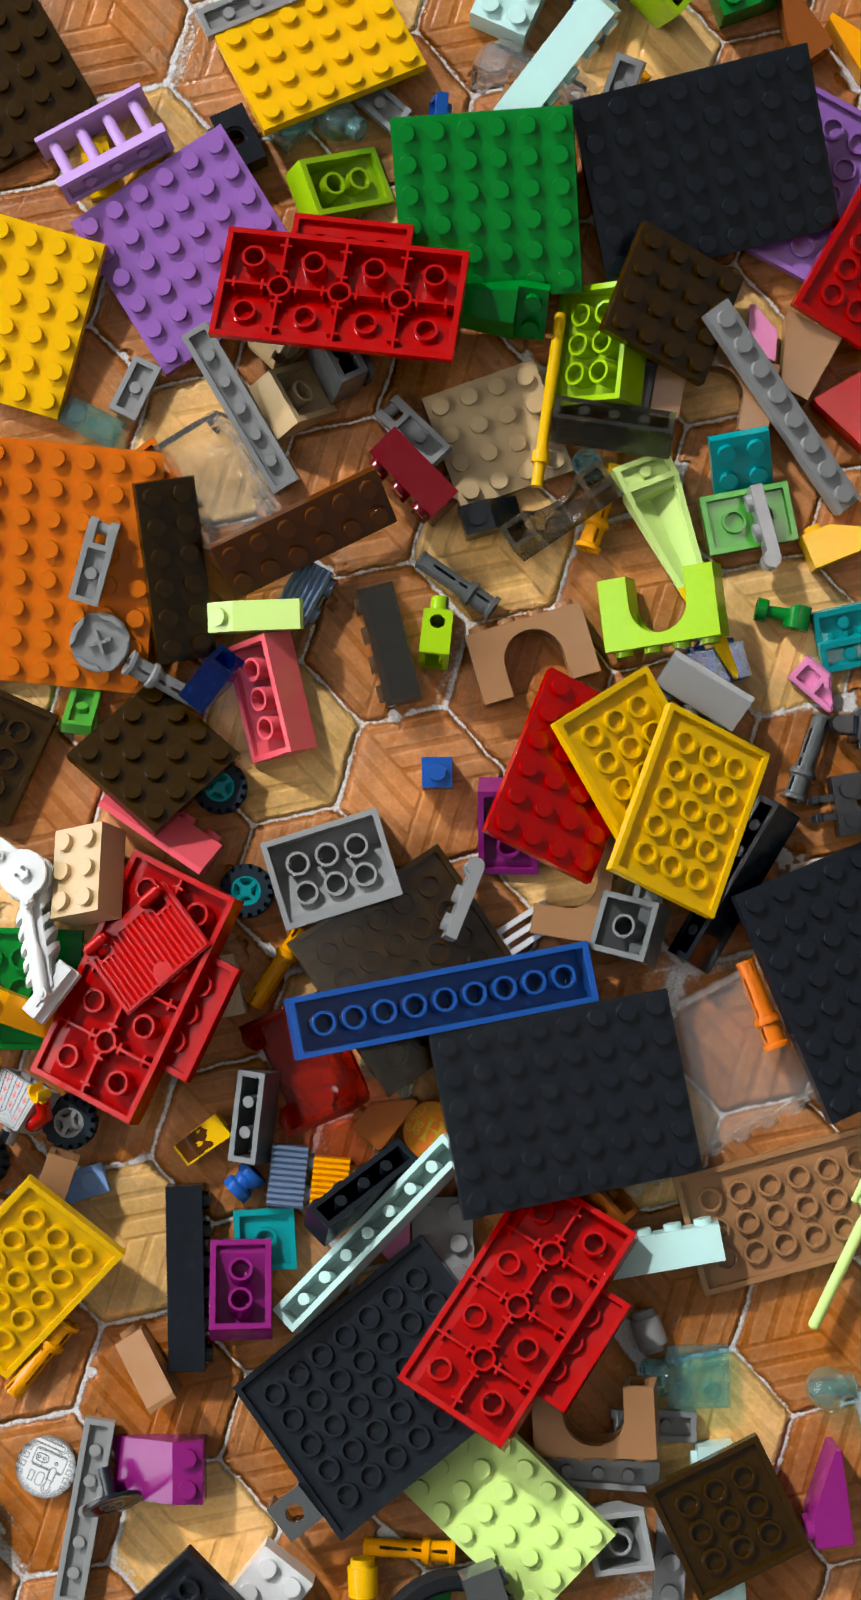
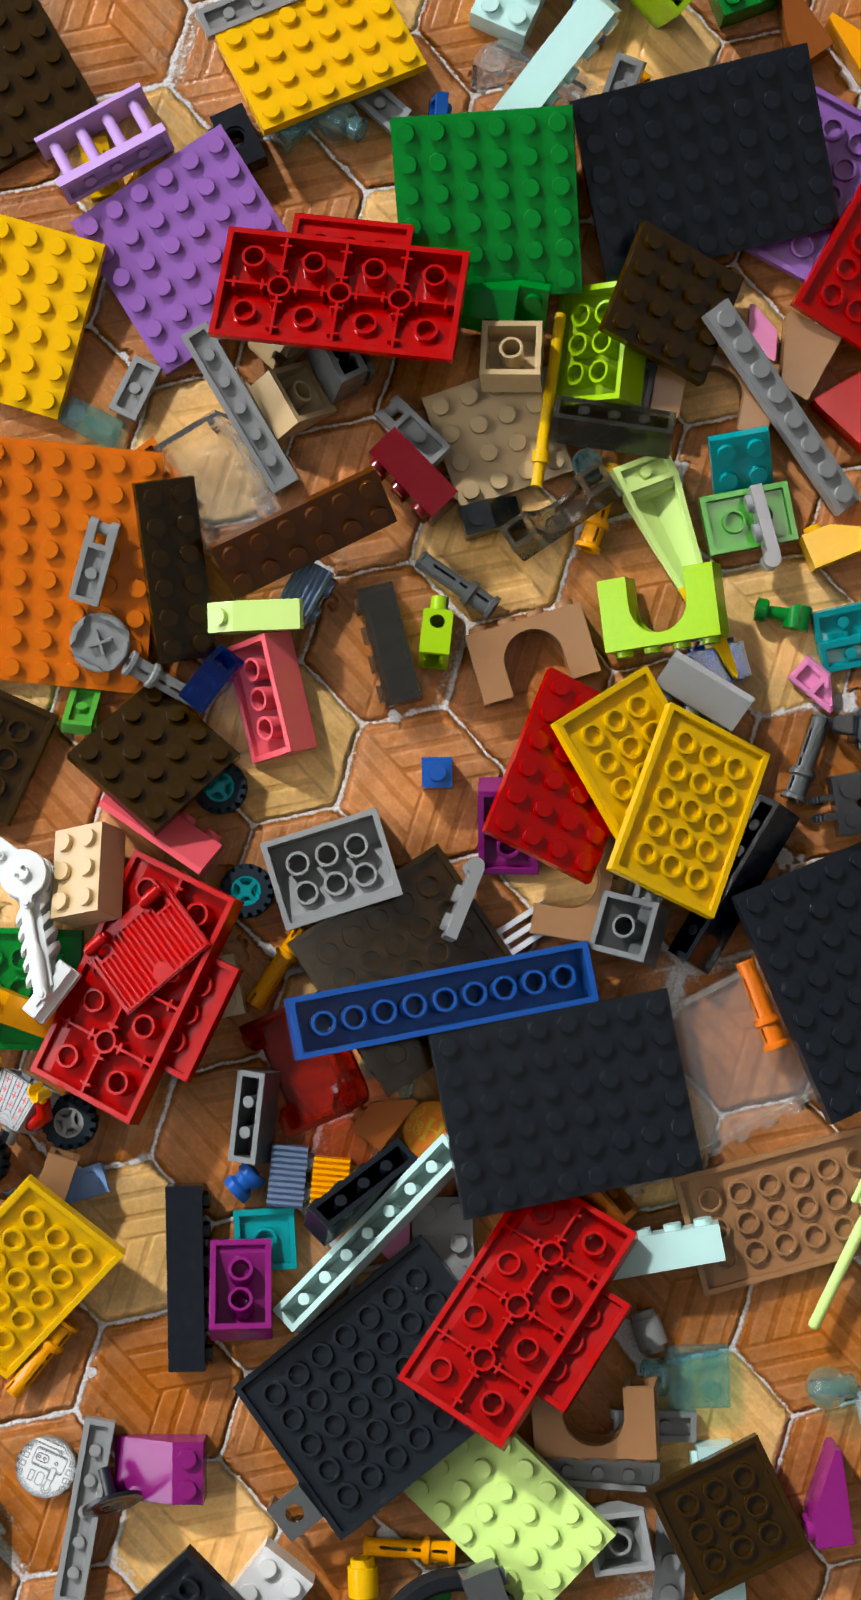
(147, 1367): medium nougat slope -> none
(203, 1138): leg -> none
(340, 184): lime slope -> none
(511, 356): none -> tan brick

